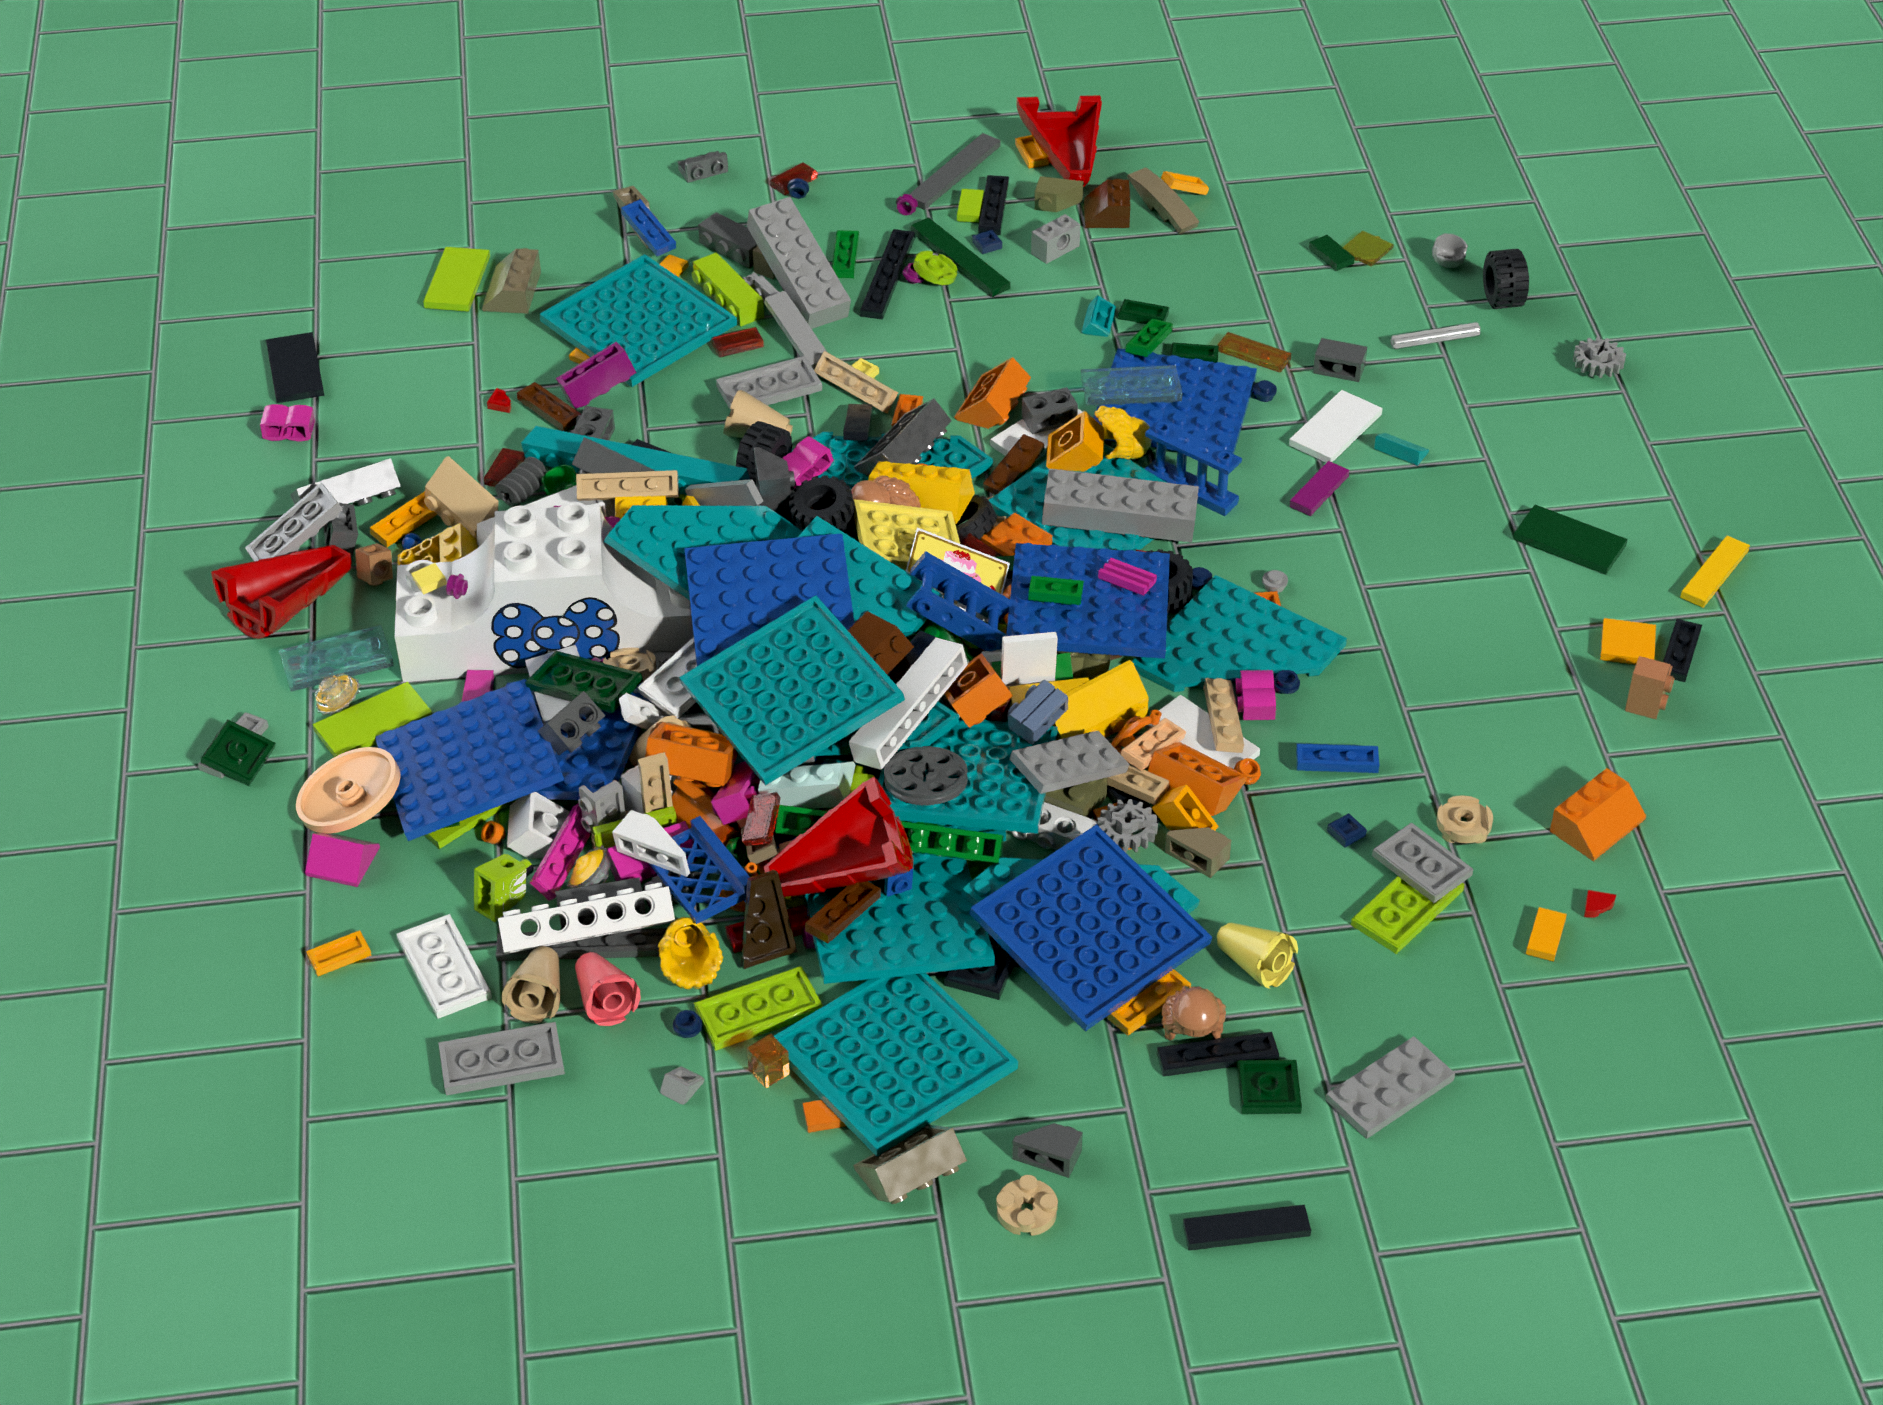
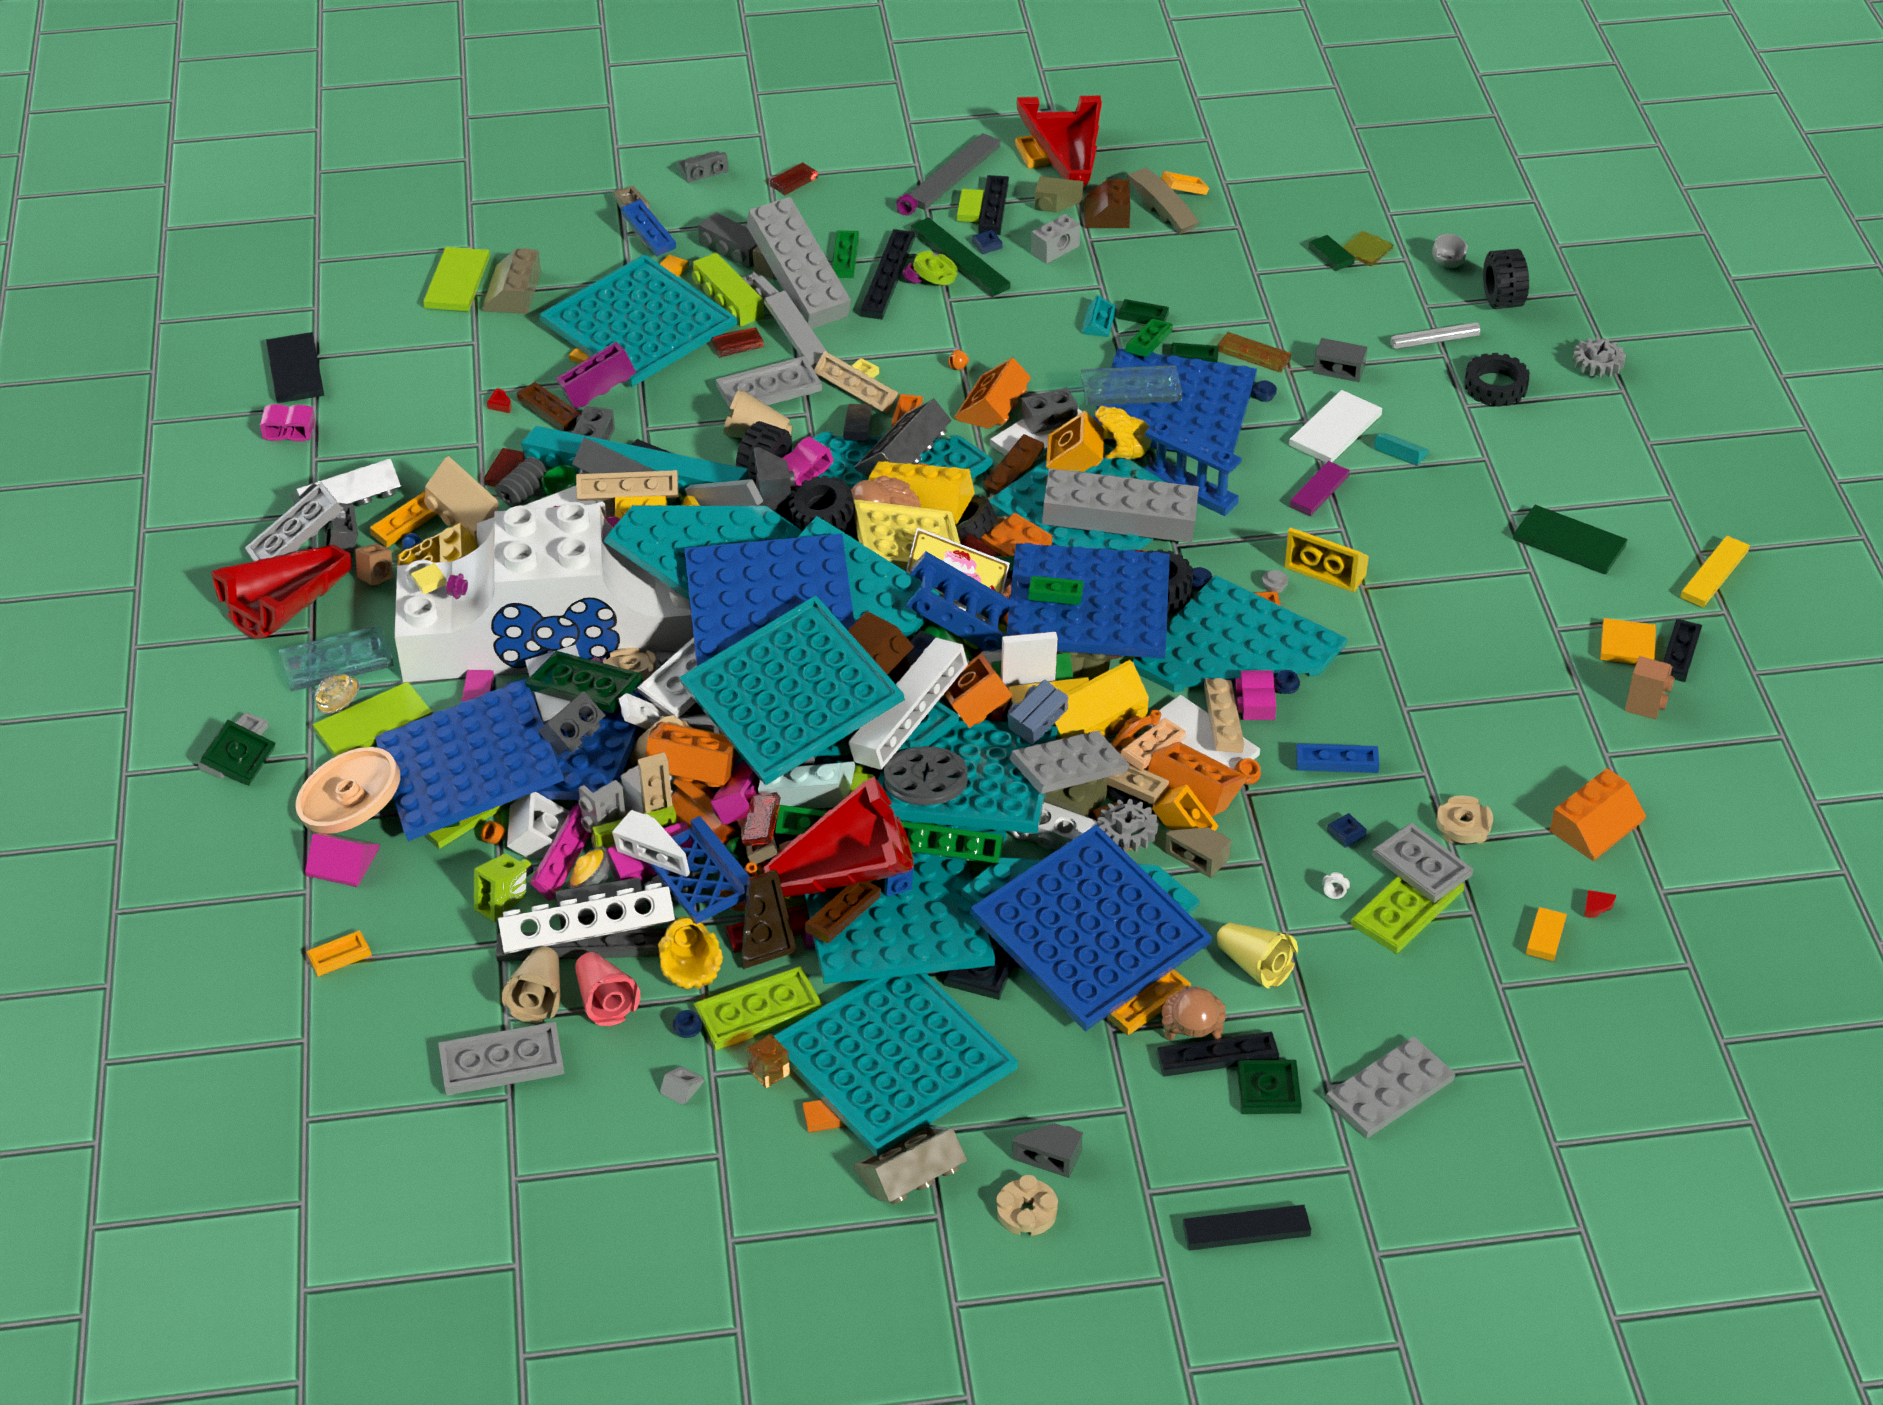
(444, 966): white tile -> none
(798, 188): dark blue plate -> none
(958, 360): none -> orange hinge
(1127, 576): dark pink tile -> none
(1325, 560): none -> yellow slope
(1335, 891): none -> white plate
(1494, 394): none -> black tyre

